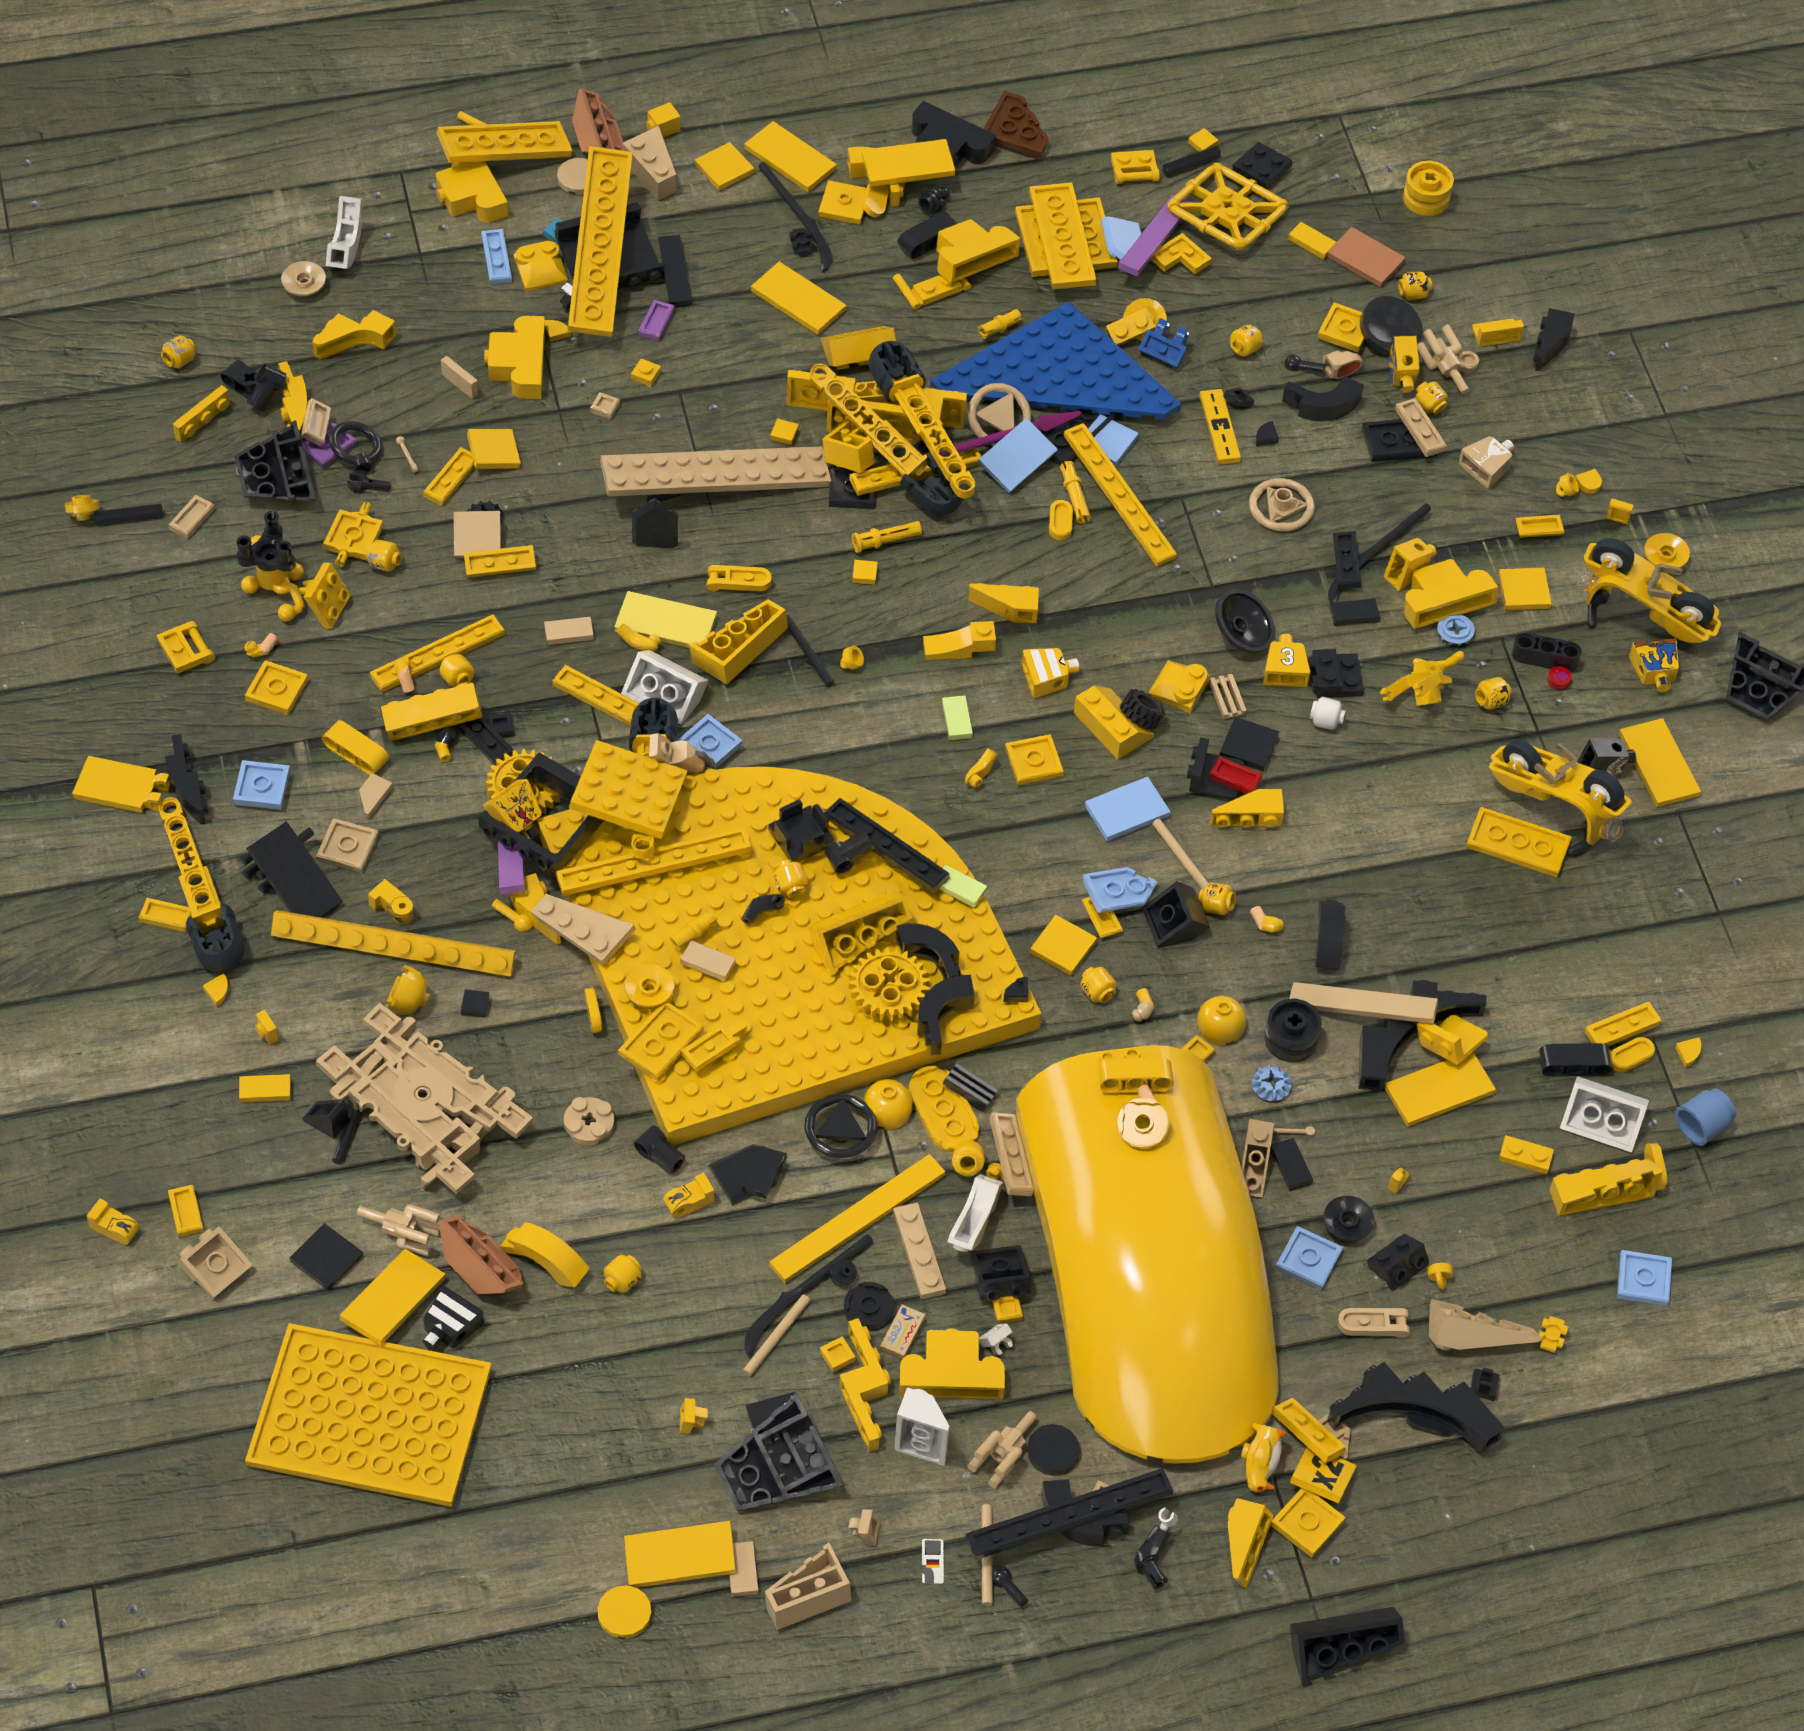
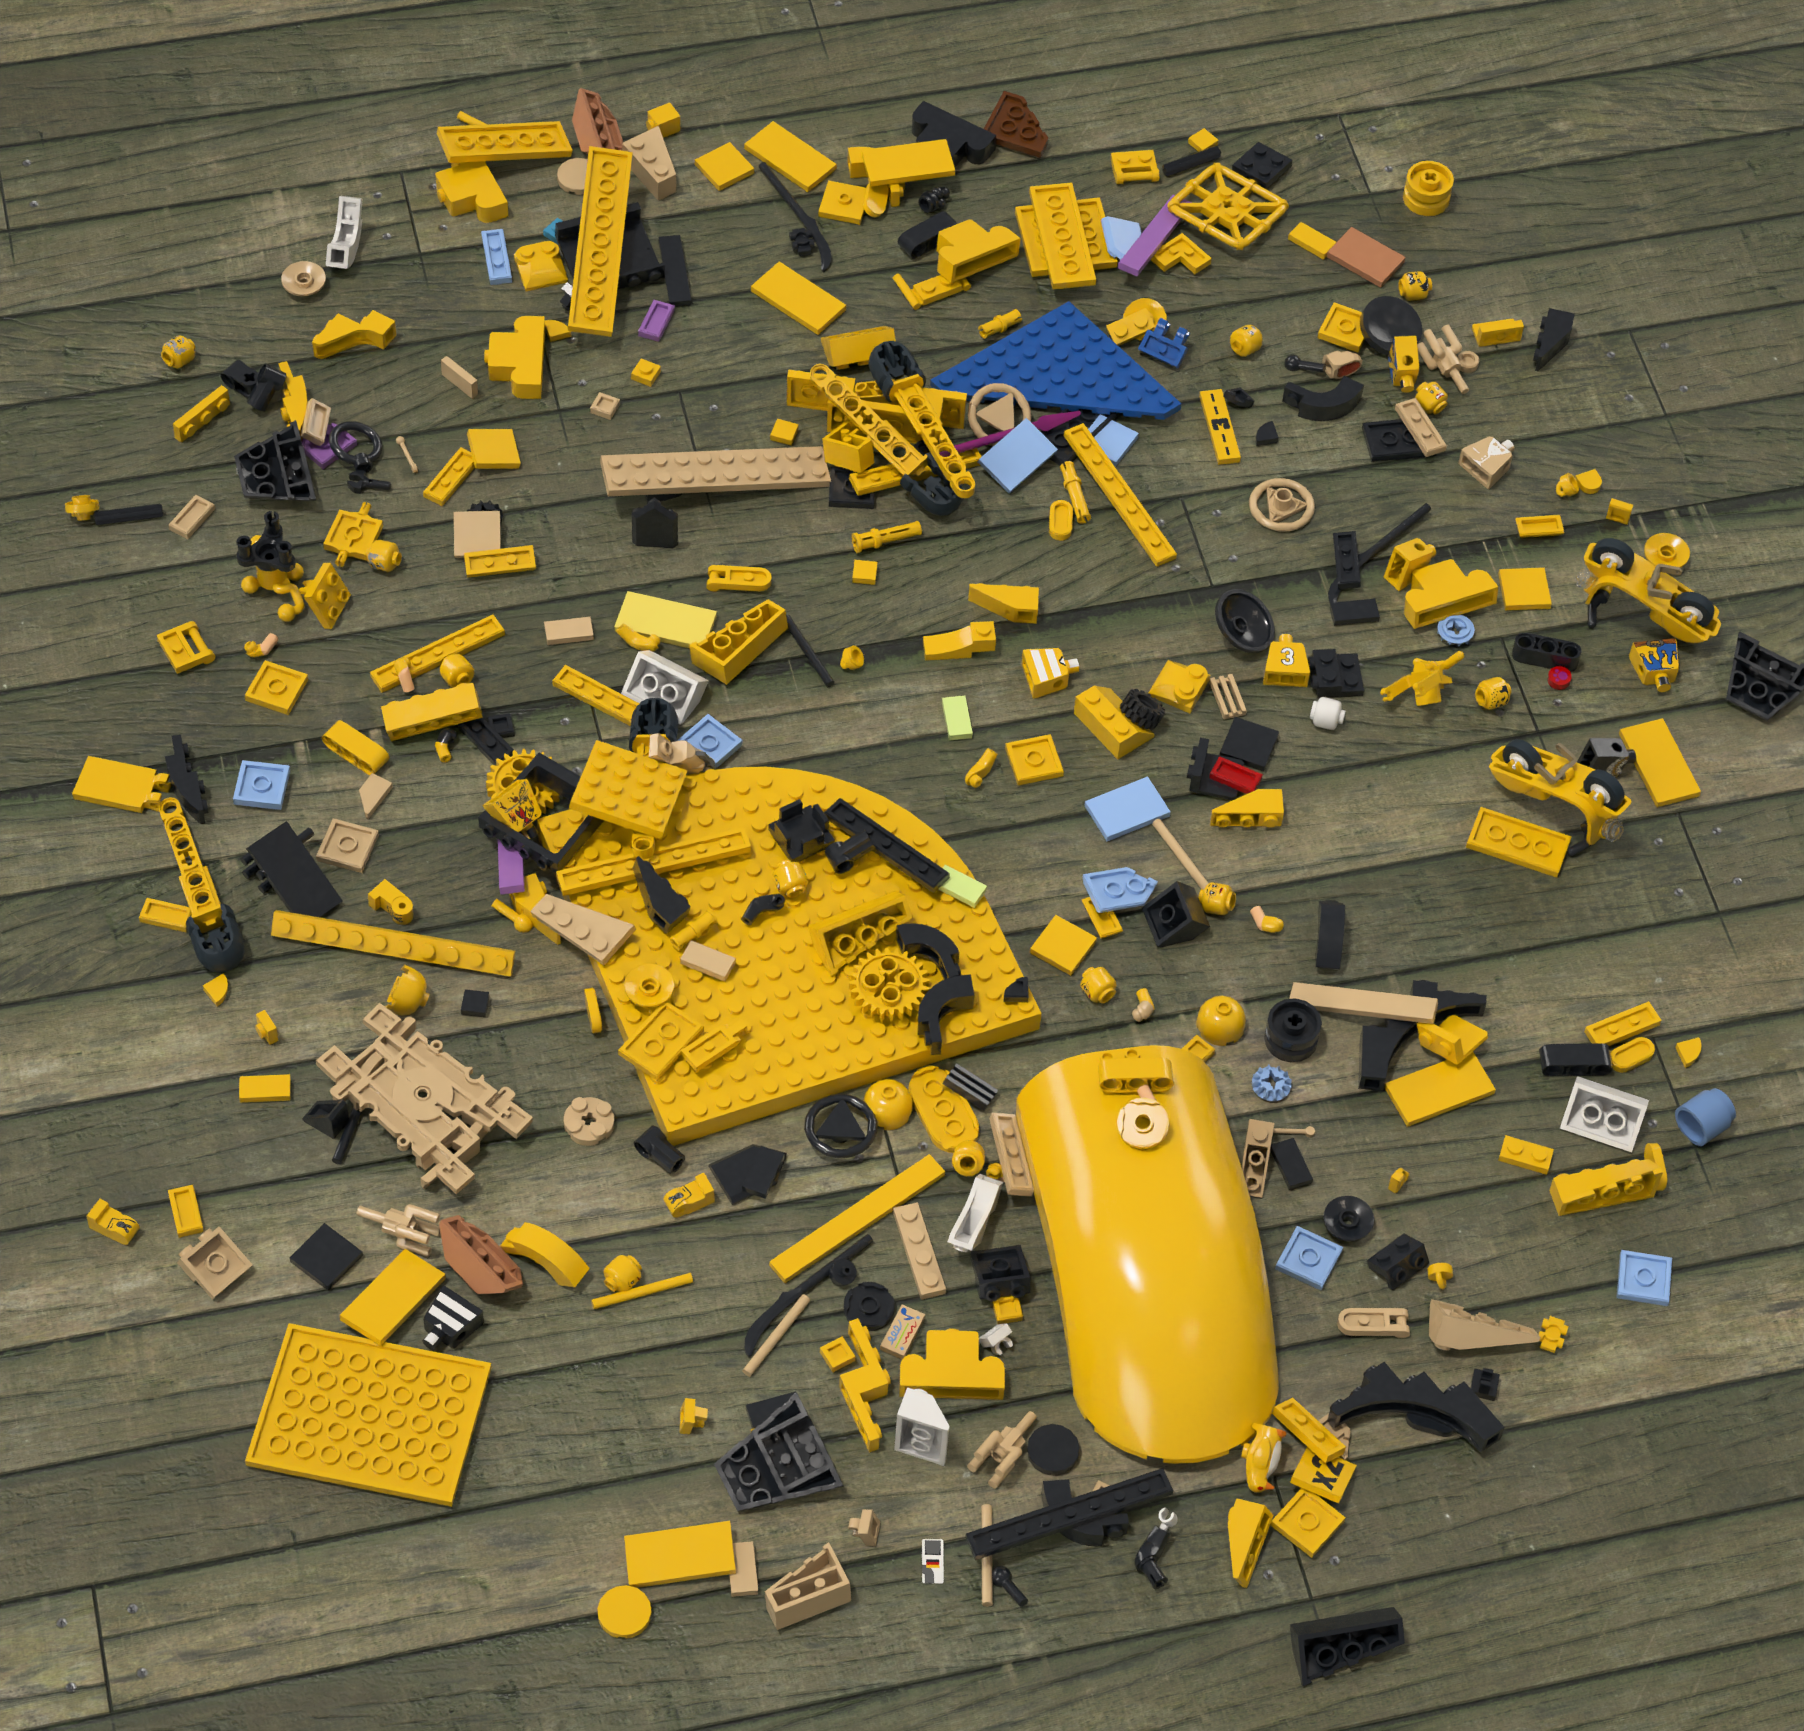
(642, 1291): none -> yellow bar
(661, 901): none -> black slope

